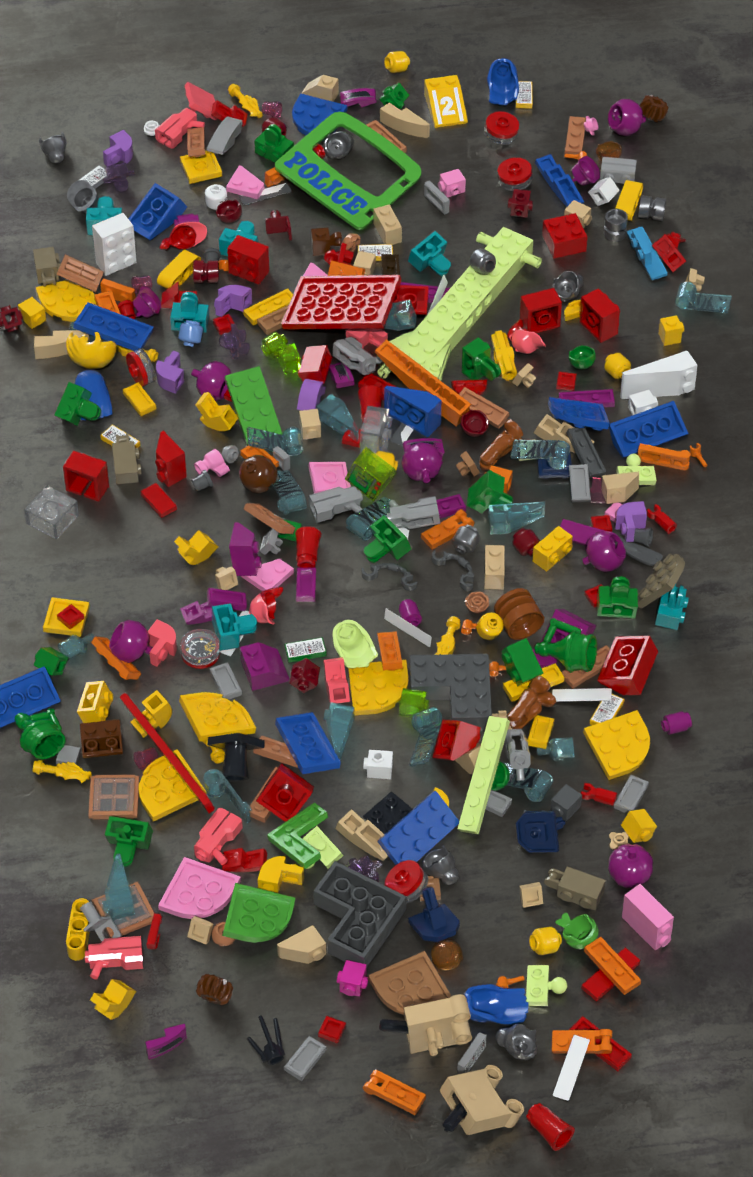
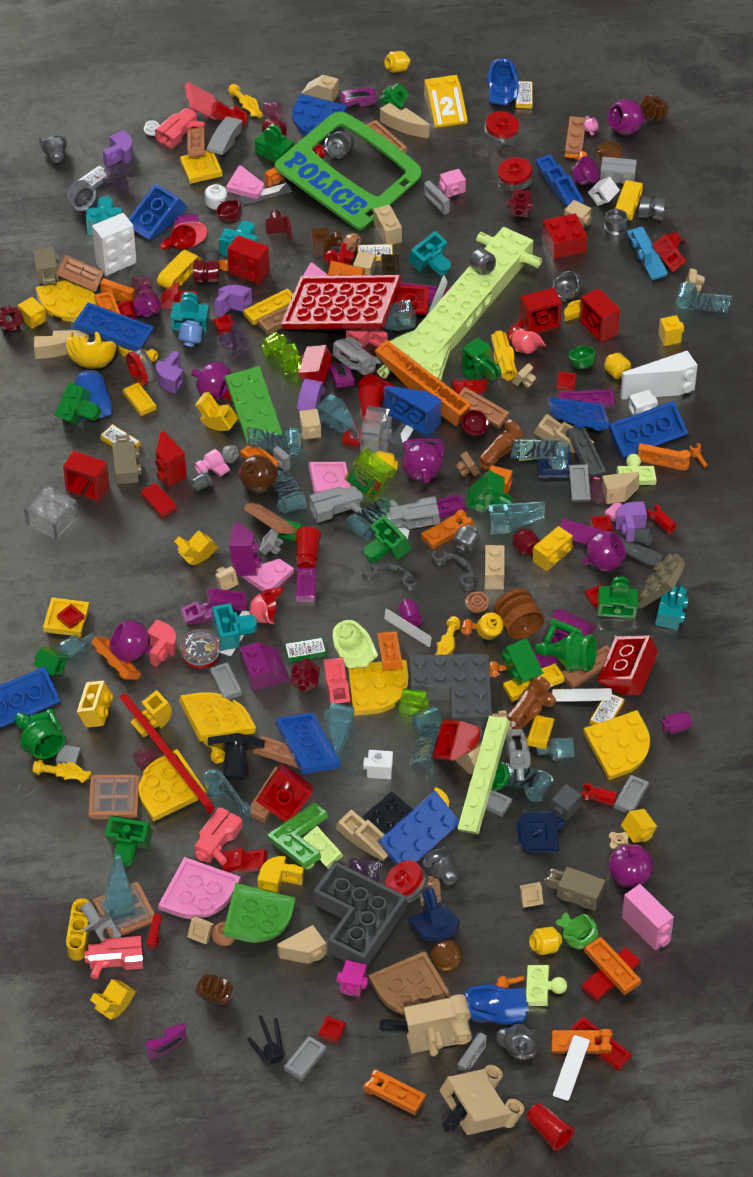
(101, 738): reddish brown slope -> none

